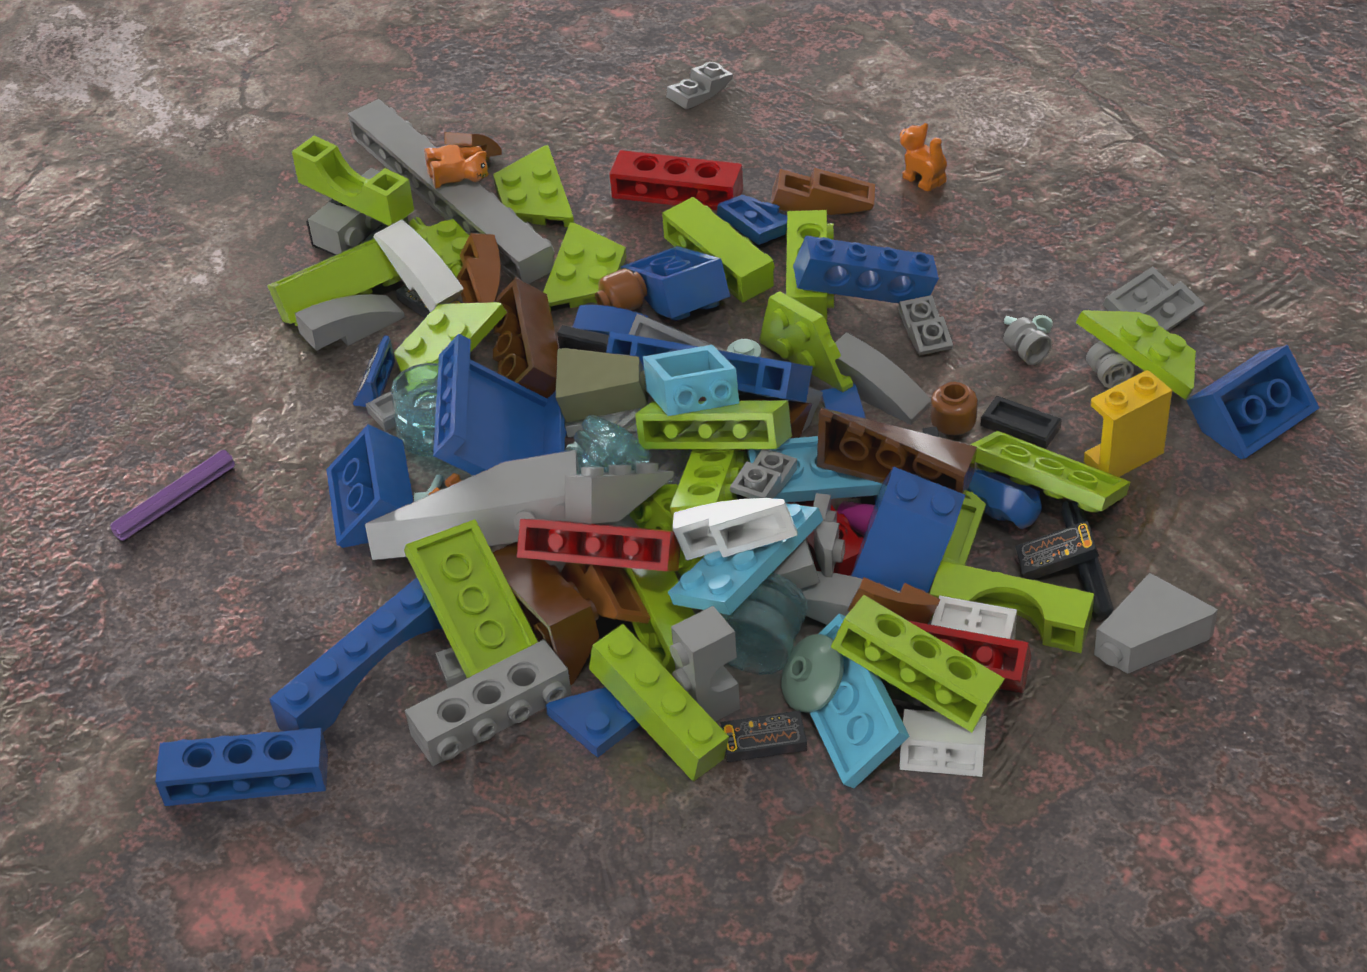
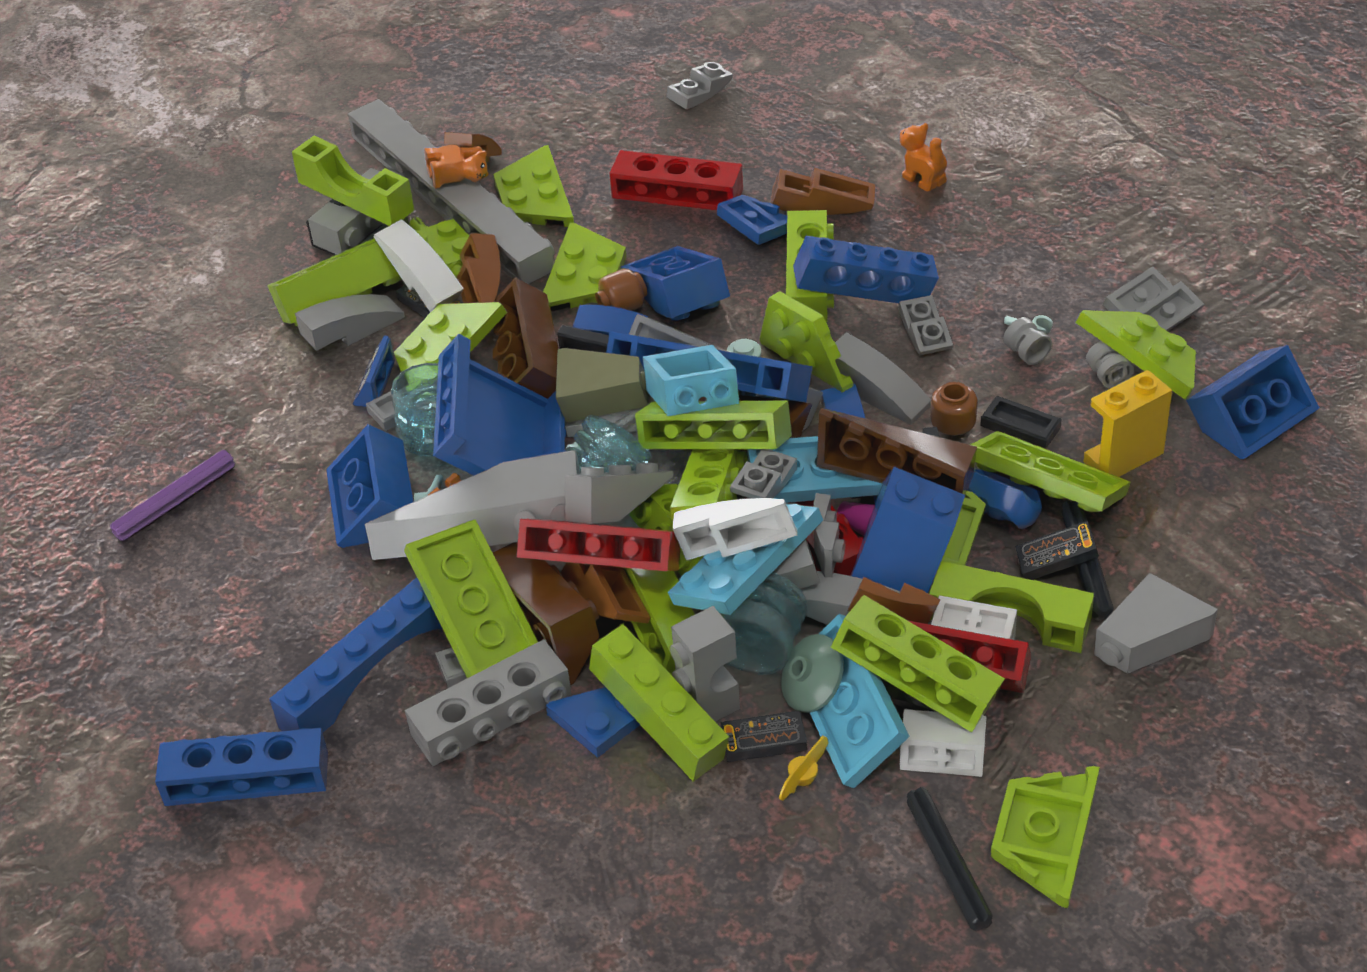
(700, 230): lime brick -> none
(803, 769): none -> yellow piece
(949, 859): none -> black axle
(1045, 830): none -> lime wing

